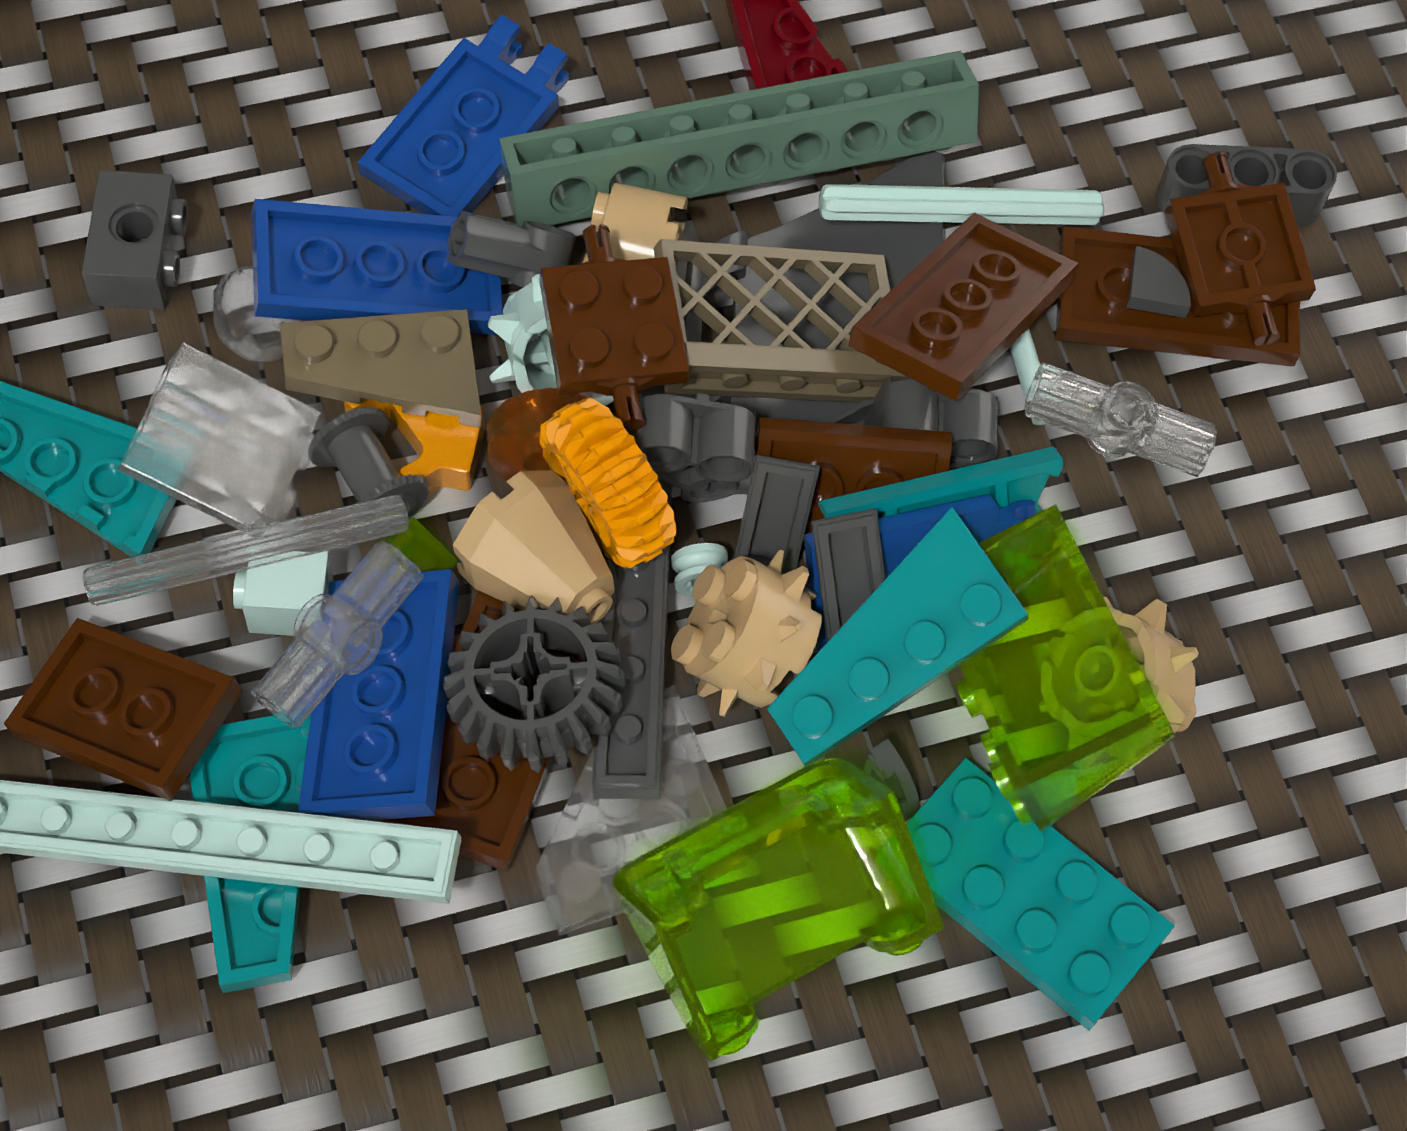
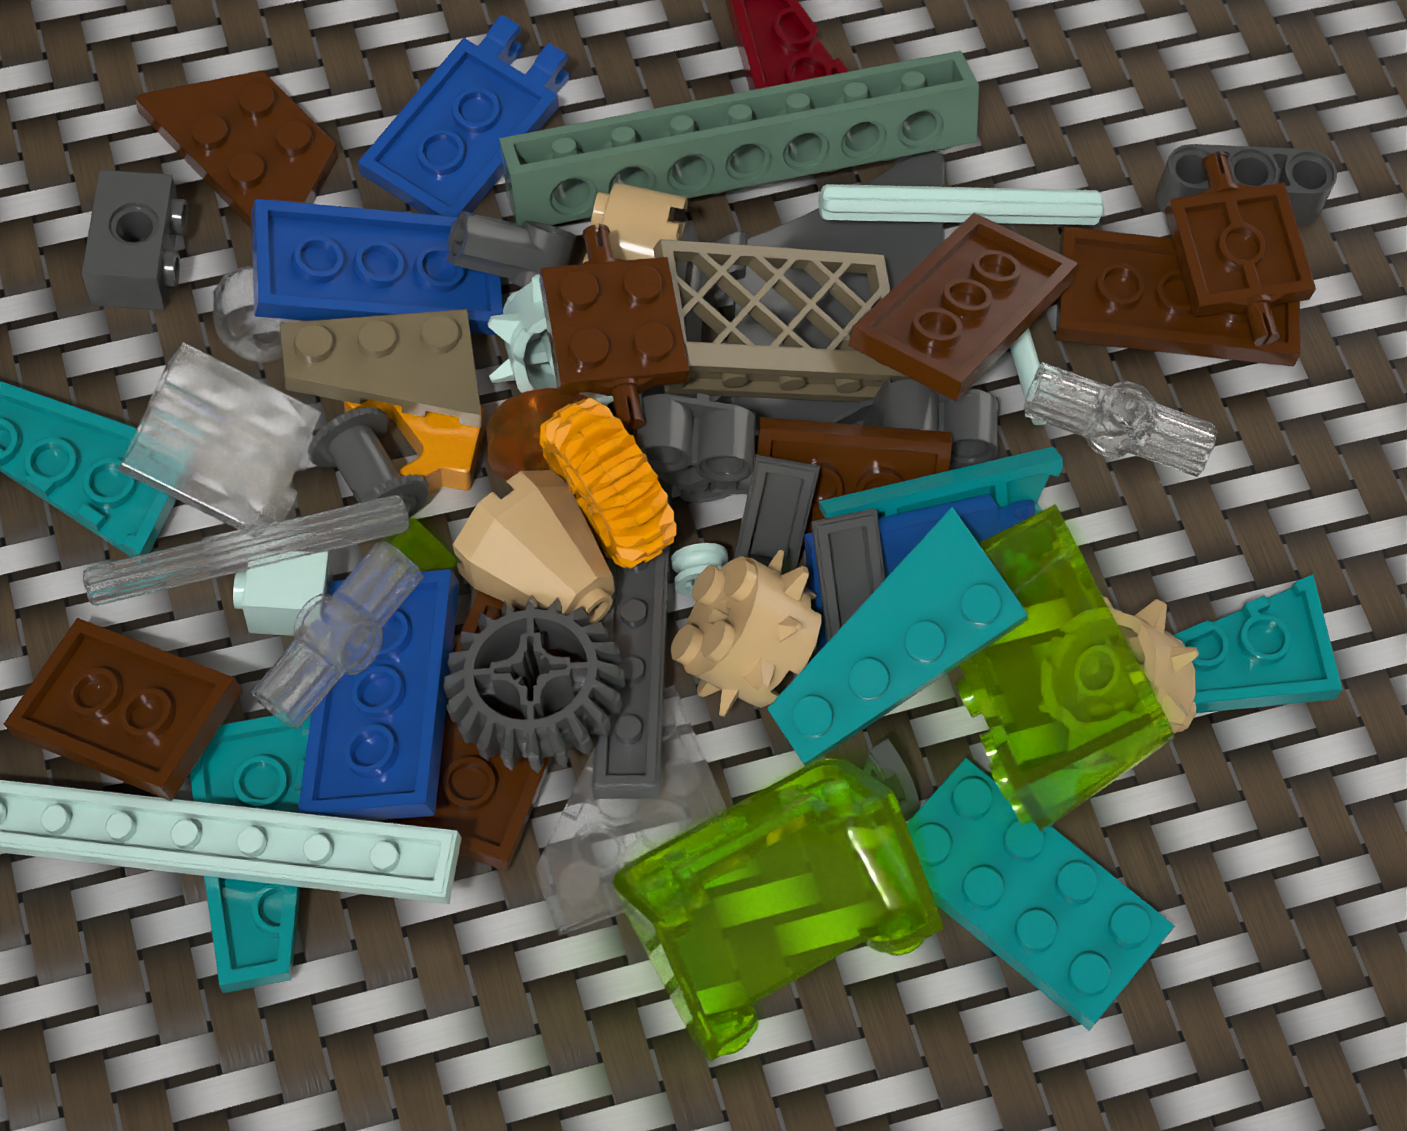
(243, 139): none -> reddish brown wing
(1157, 285): dark grey tile -> none
(1265, 653): none -> teal wing

